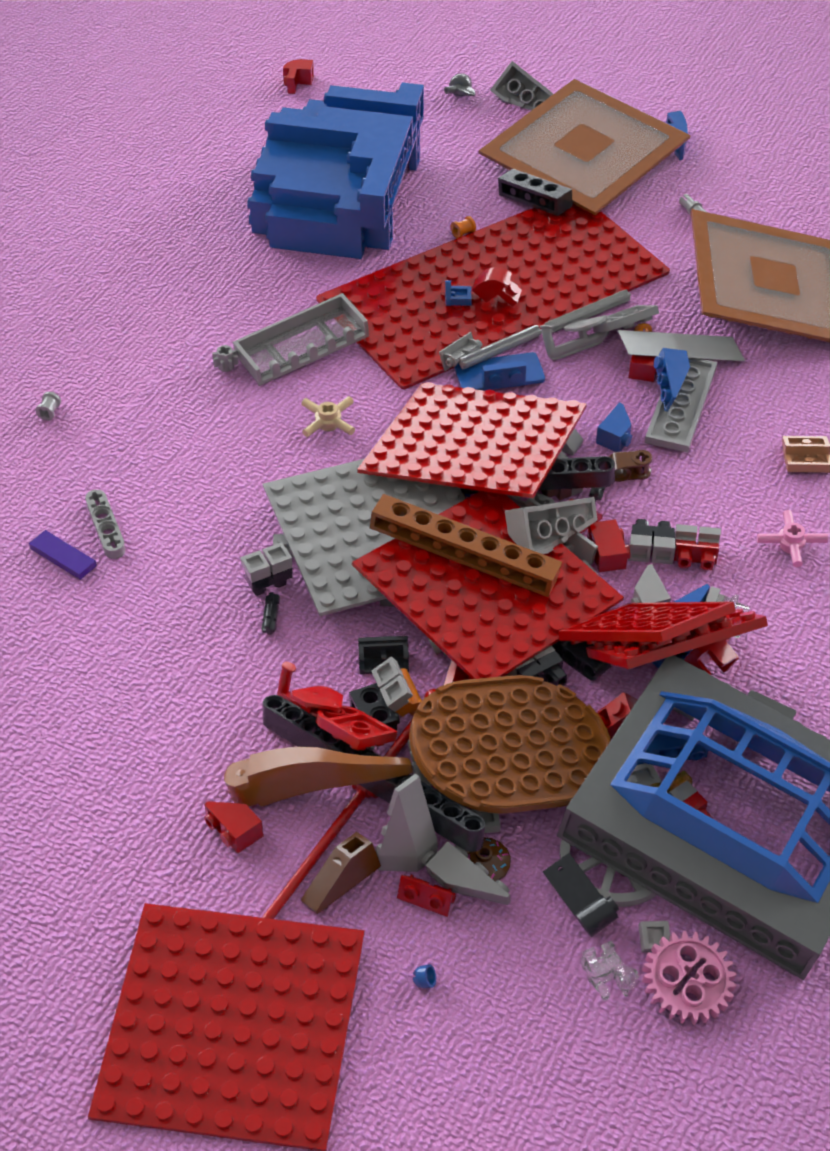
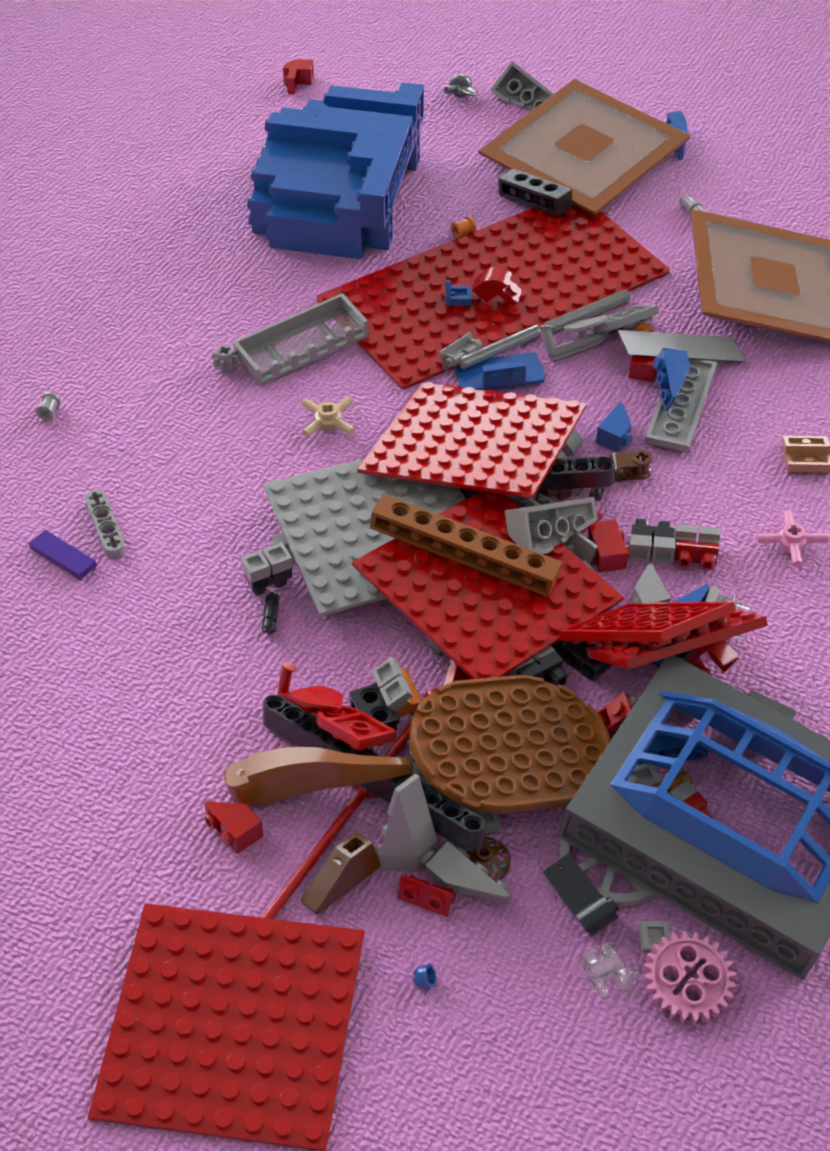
(376, 650): black hinge -> none

